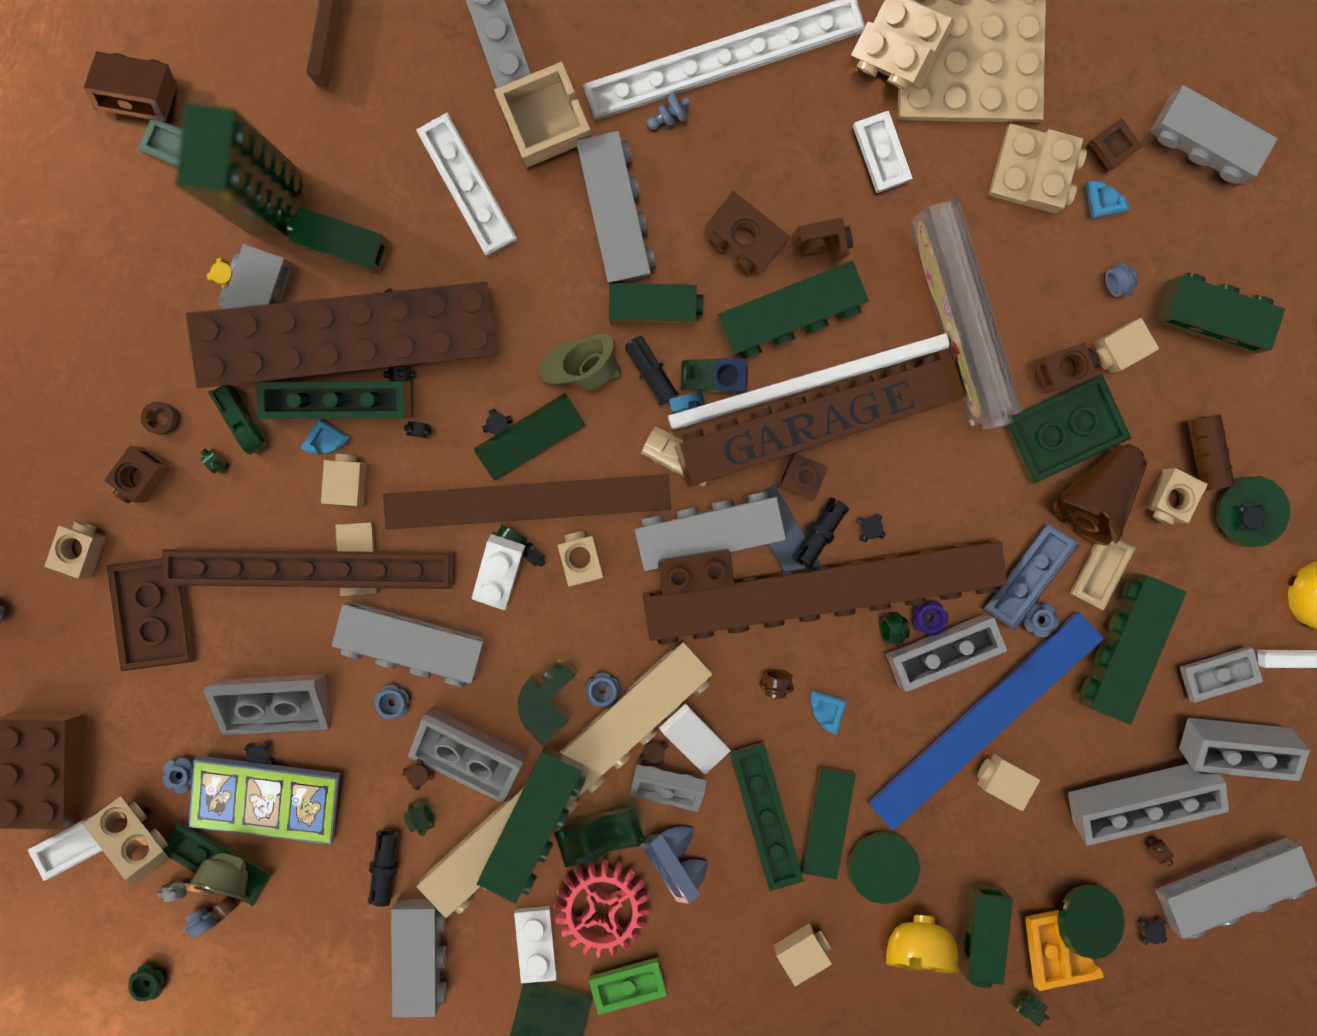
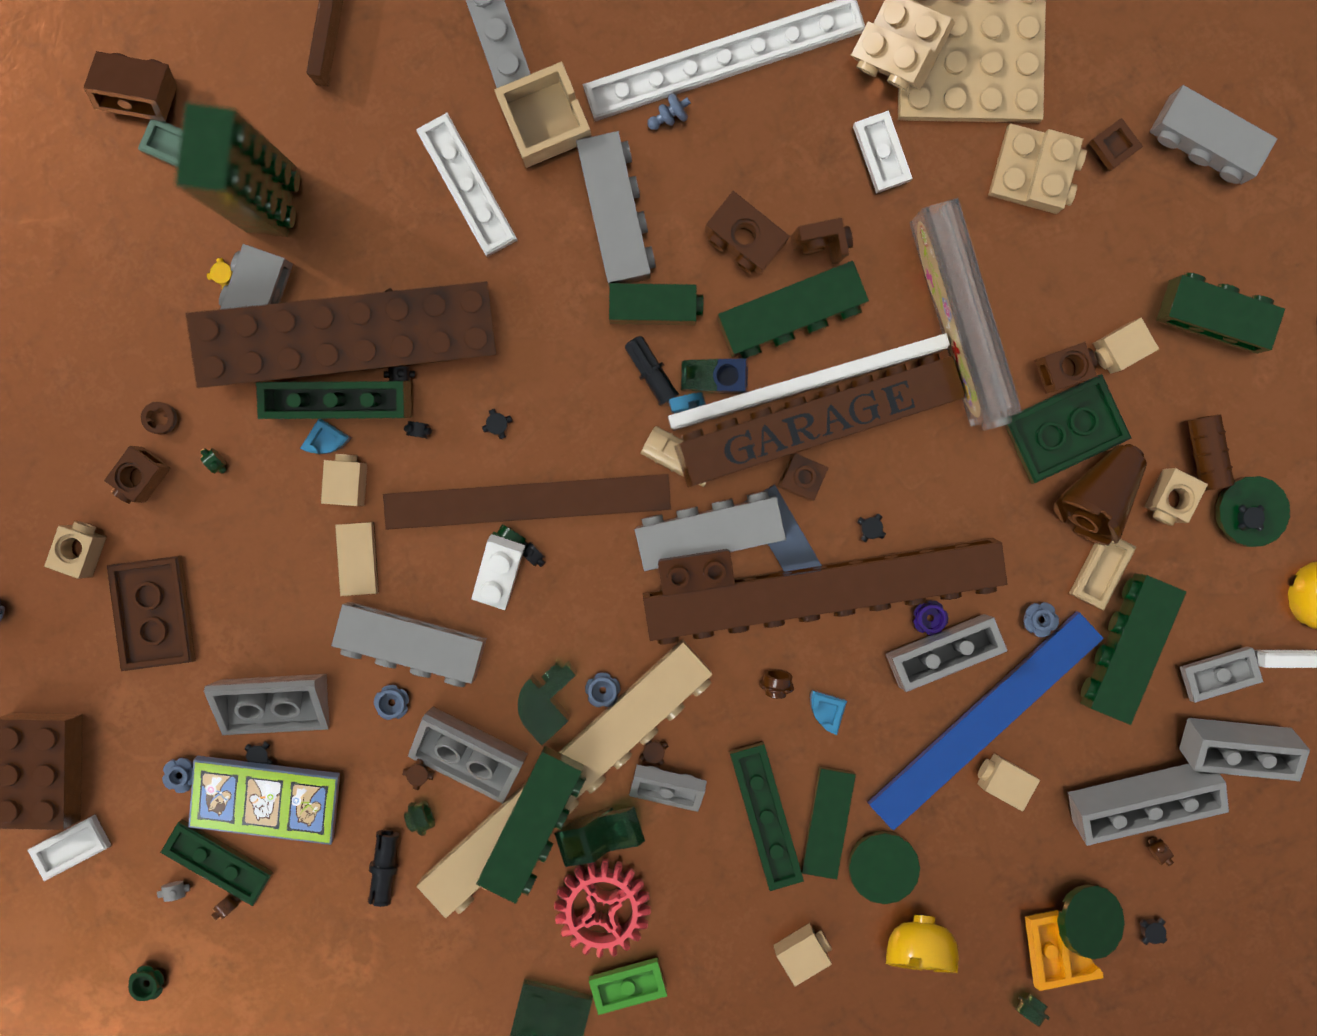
(121, 845): tan brick -> none
(199, 922): sand blue plate -> none
(219, 876): olive piece -> none
(238, 418): dark green piece -> none
(307, 568): reddish brown tile -> none
(337, 240): dark green brick -> none
(417, 958): light grey brick -> none
(529, 436): dark green tile -> none
(535, 944): white plate -> none
(578, 575): tan brick -> none
(582, 361): olive piece -> none
(664, 851): sand blue tile -> none
(695, 739): white tile -> none
(820, 533): black pin -> none
(894, 629): dark green plate -> none
(986, 936): dark green brick -> none
(1031, 576): sand blue tile -> none
(1104, 200): dark azure tile -> none
(1121, 279): sand blue plate -> none
(1236, 888): light grey brick -> none

